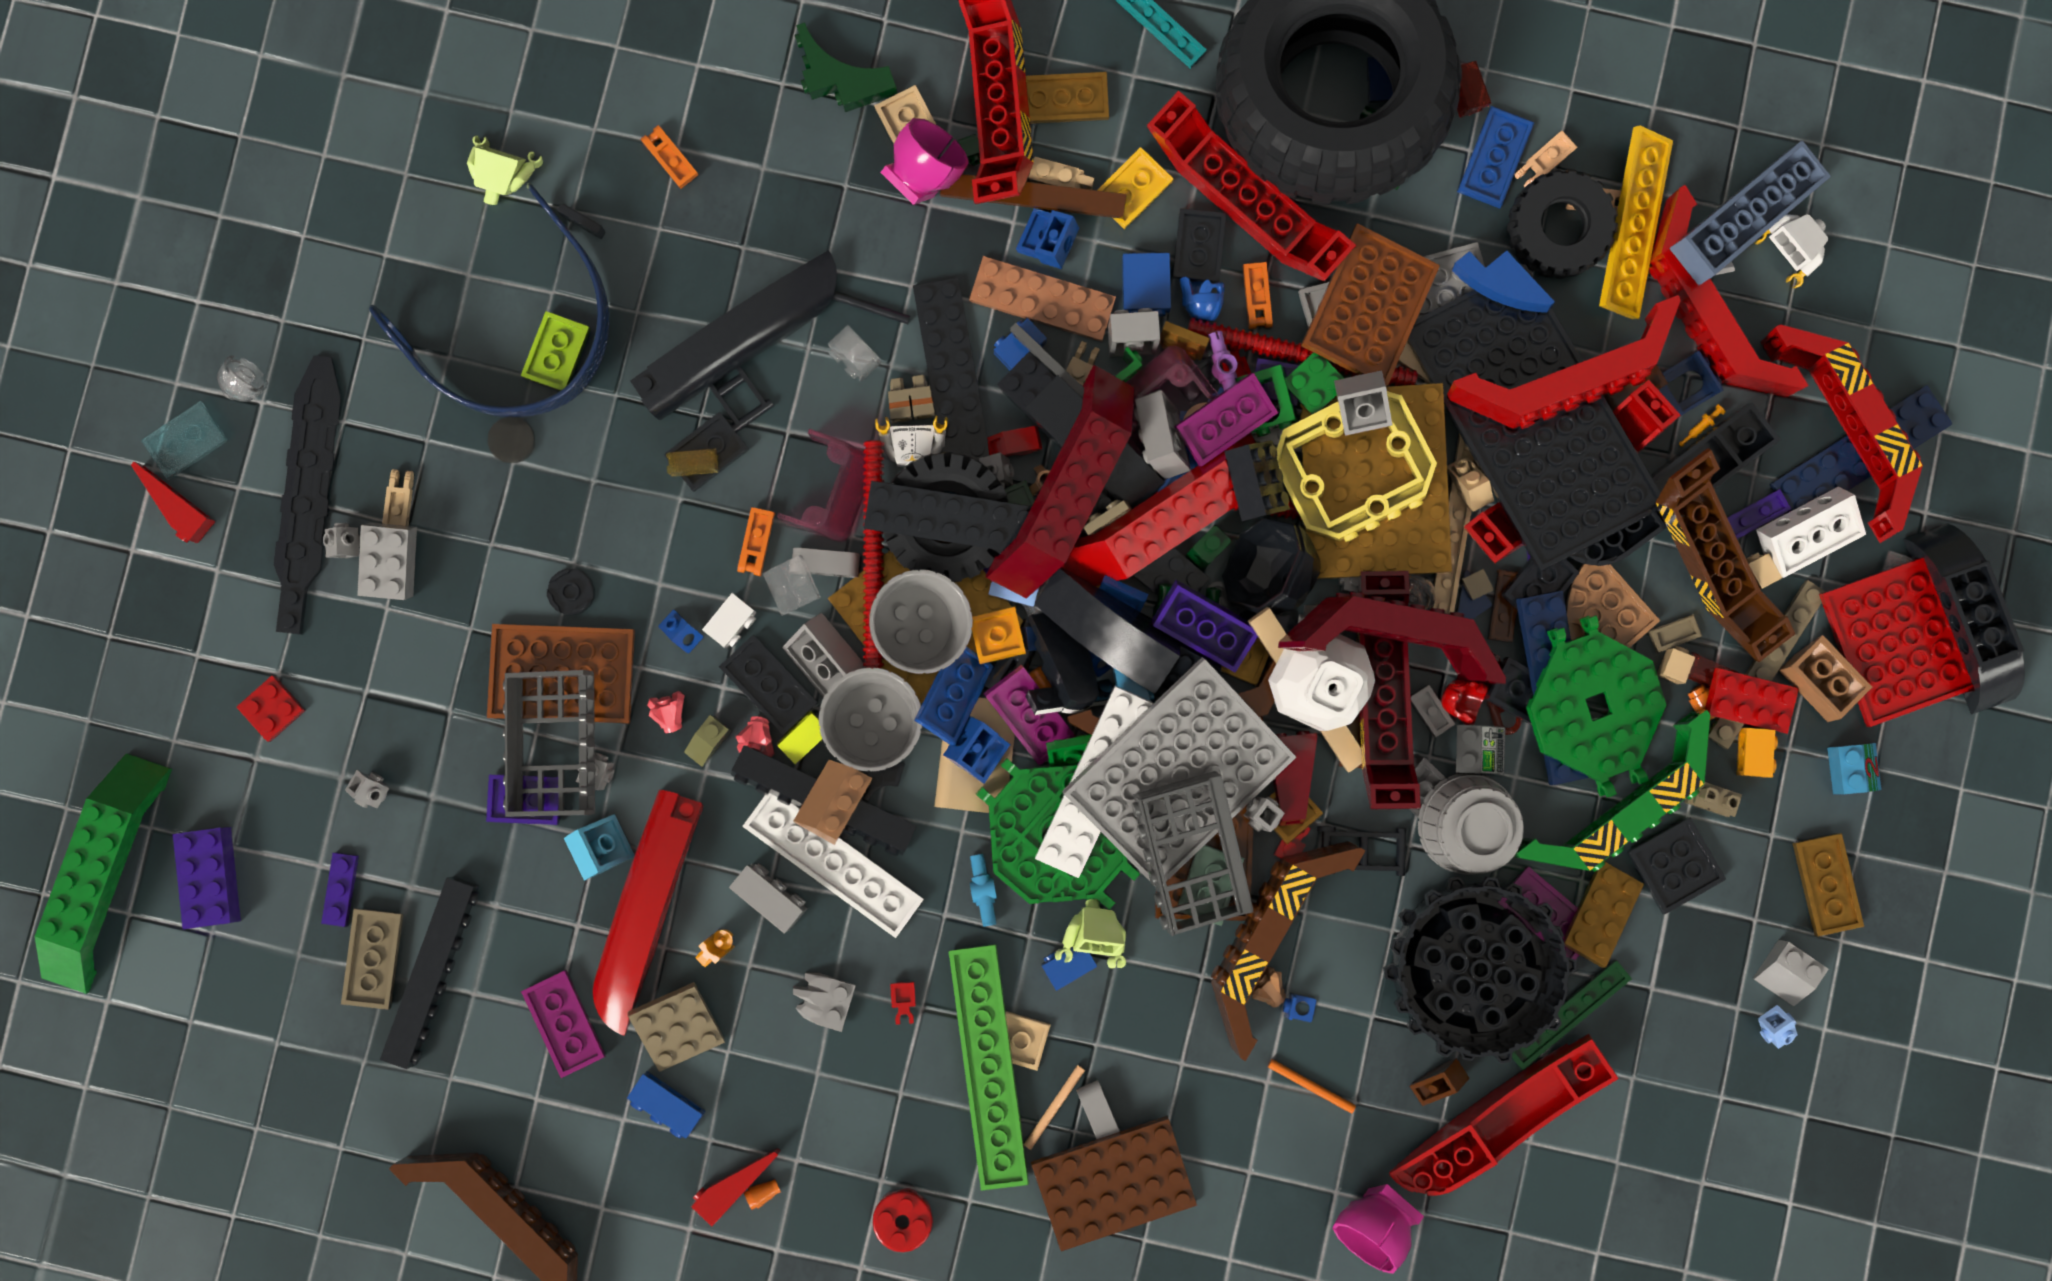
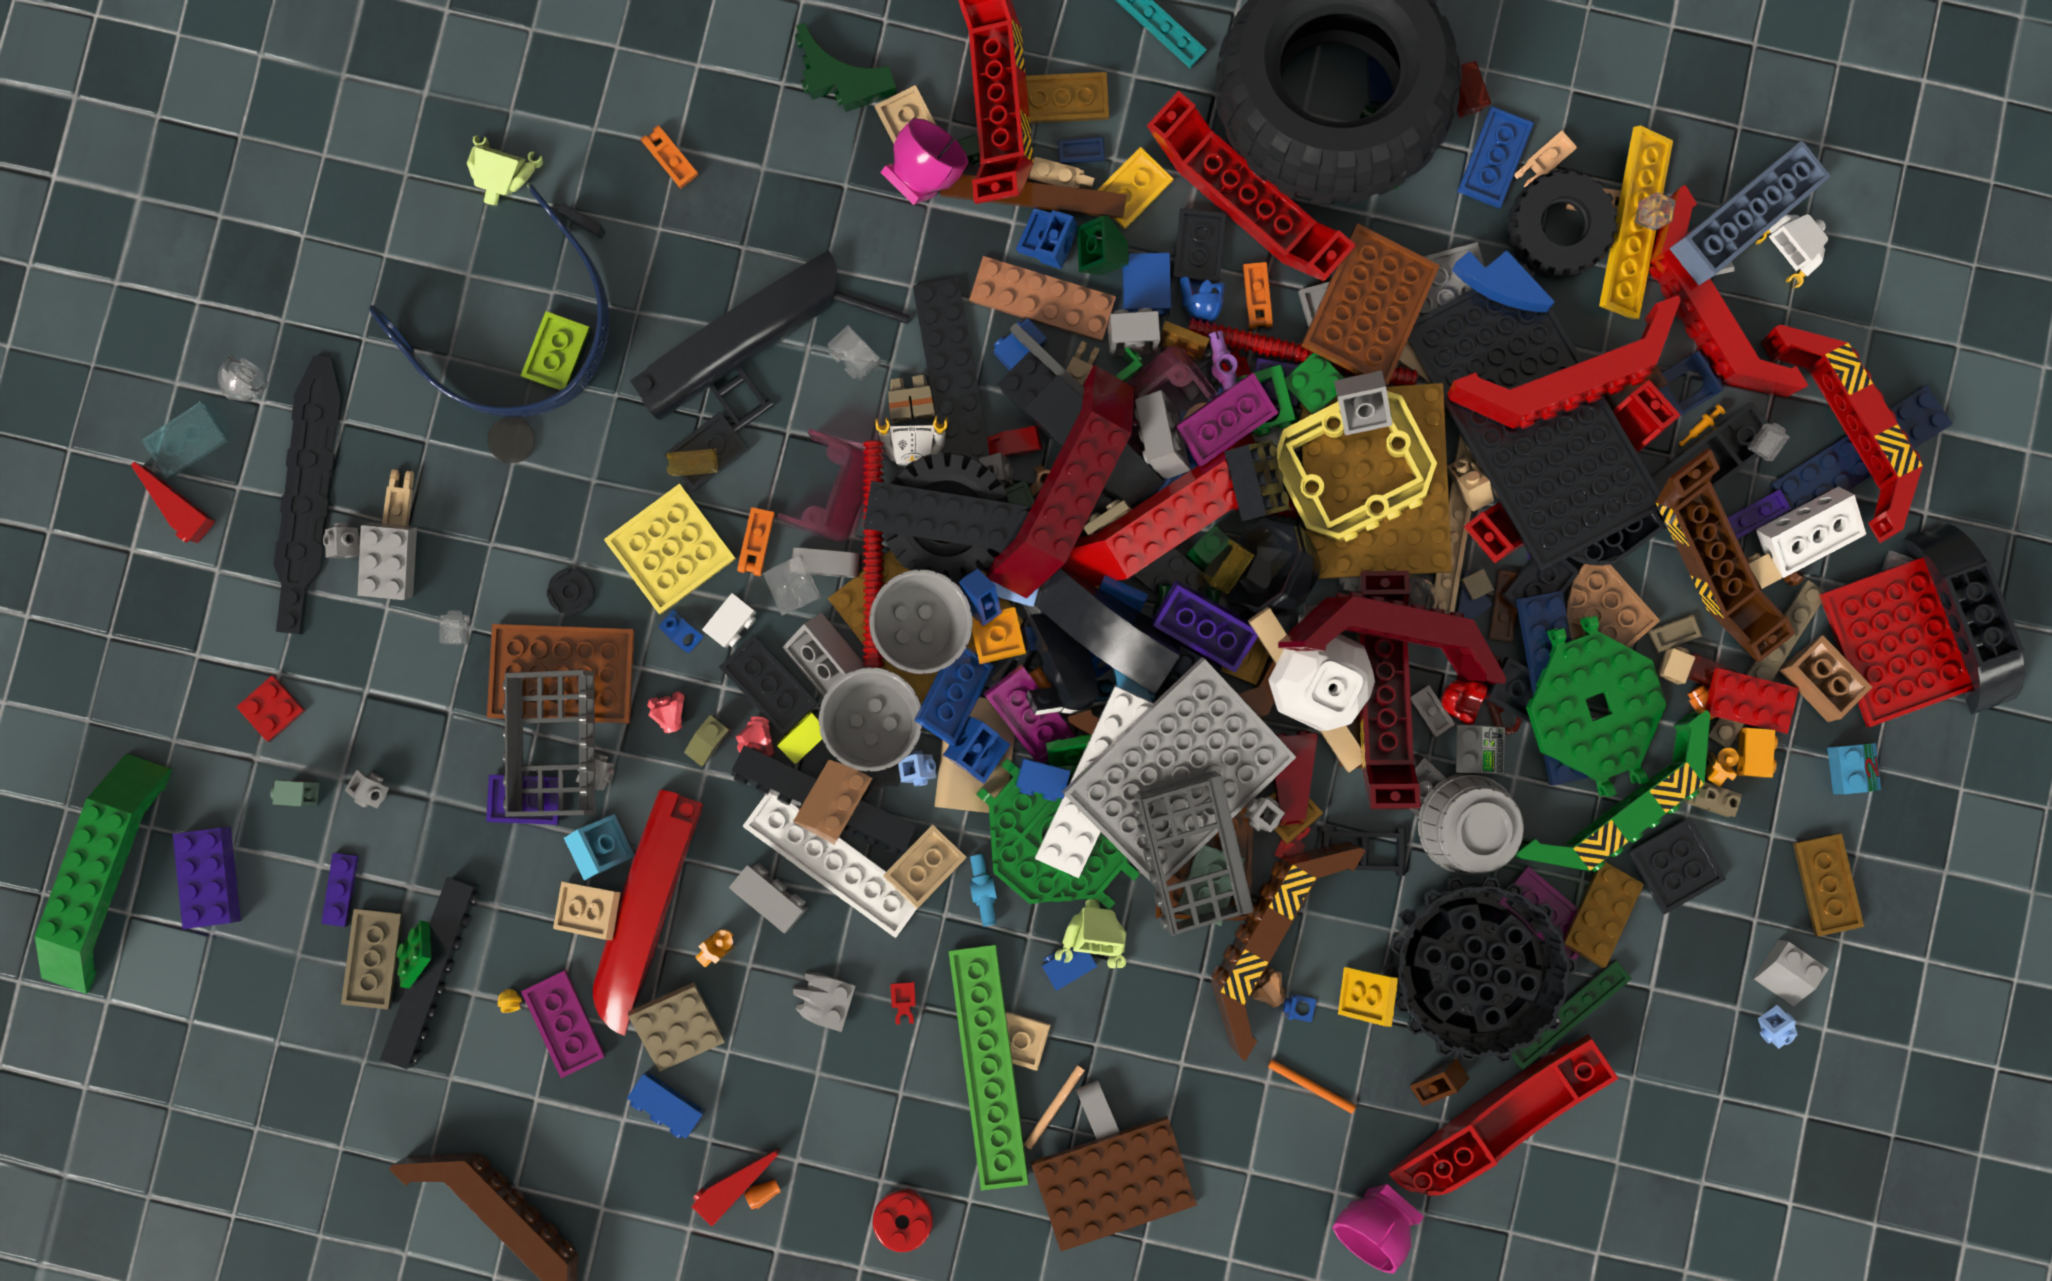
(295, 793): none -> sand green brick
(414, 954): none -> green plate
(454, 628): none -> clear brick
(509, 1001): none -> yellow plate
(586, 910): none -> tan plate
(669, 549): none -> light yellow plate
(917, 768): none -> light blue brick
(924, 866): none -> tan plate
(981, 596): none -> blue brick
(1042, 778): none -> blue brick
(1081, 150): none -> dark blue tile
(1101, 247): none -> dark green slope
(1231, 568): none -> clear yellow hinge
(1368, 996): none -> yellow plate
(1655, 211): none -> clear brick
(1721, 767): none -> light orange hips
(1769, 441): none -> clear brick
(1794, 578): none -> reddish brown hinge

